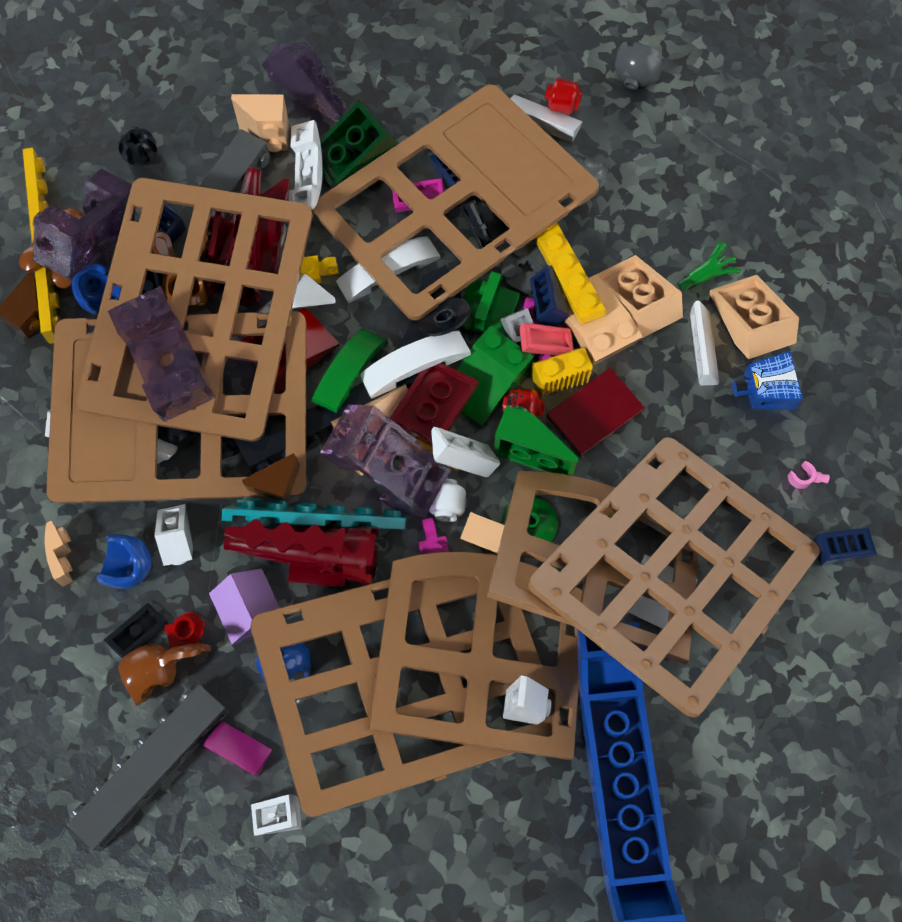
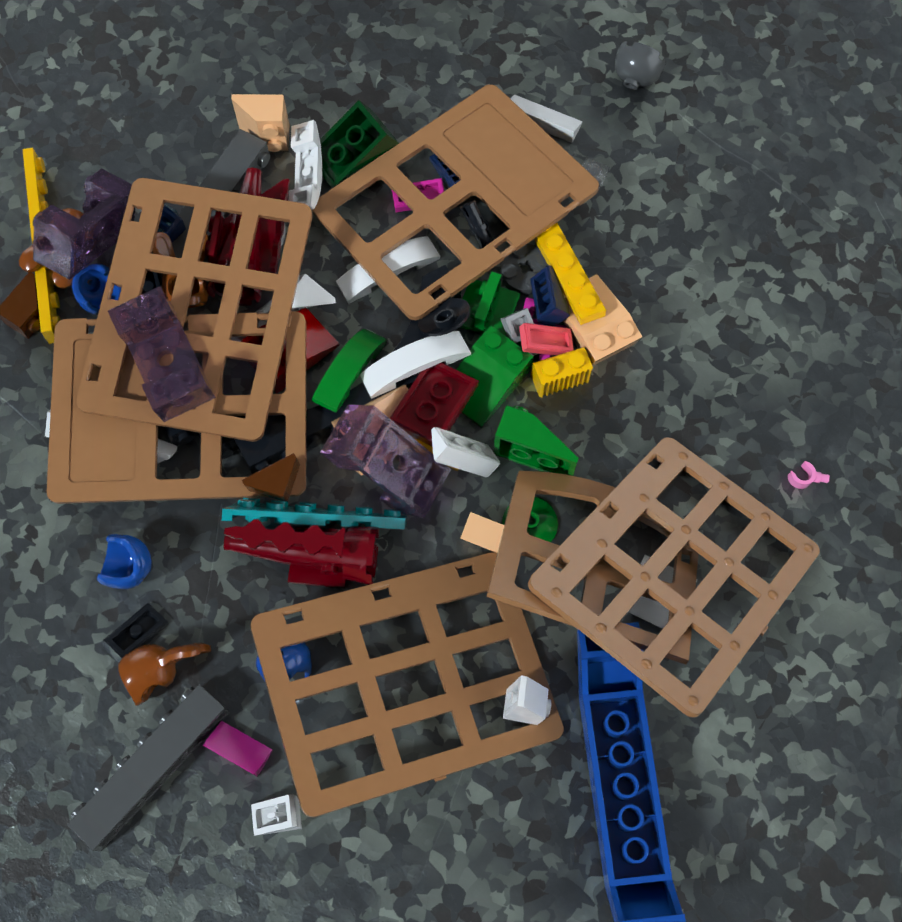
(56, 549): light nougat slope -> none
(137, 146): black piece -> none
(174, 535): white slope -> none
(185, 630): red animal -> none
(240, 600): lavender slope -> none
(300, 73): clear purple wedge -> none
(316, 269): yellow plate -> none
(432, 543): dark pink plate -> none
(449, 502): white head -> none
(477, 666): medium nougat window -> none
(525, 398): red head -> none
(563, 96): red head -> none
(595, 412): dark red tile -> none
(644, 294): light nougat slope -> none
(704, 345): white slope -> none
(709, 269): green piece -> none
(755, 316): light nougat slope -> none
(770, 383): torso -> none
(826, 556): dark blue slope -> none

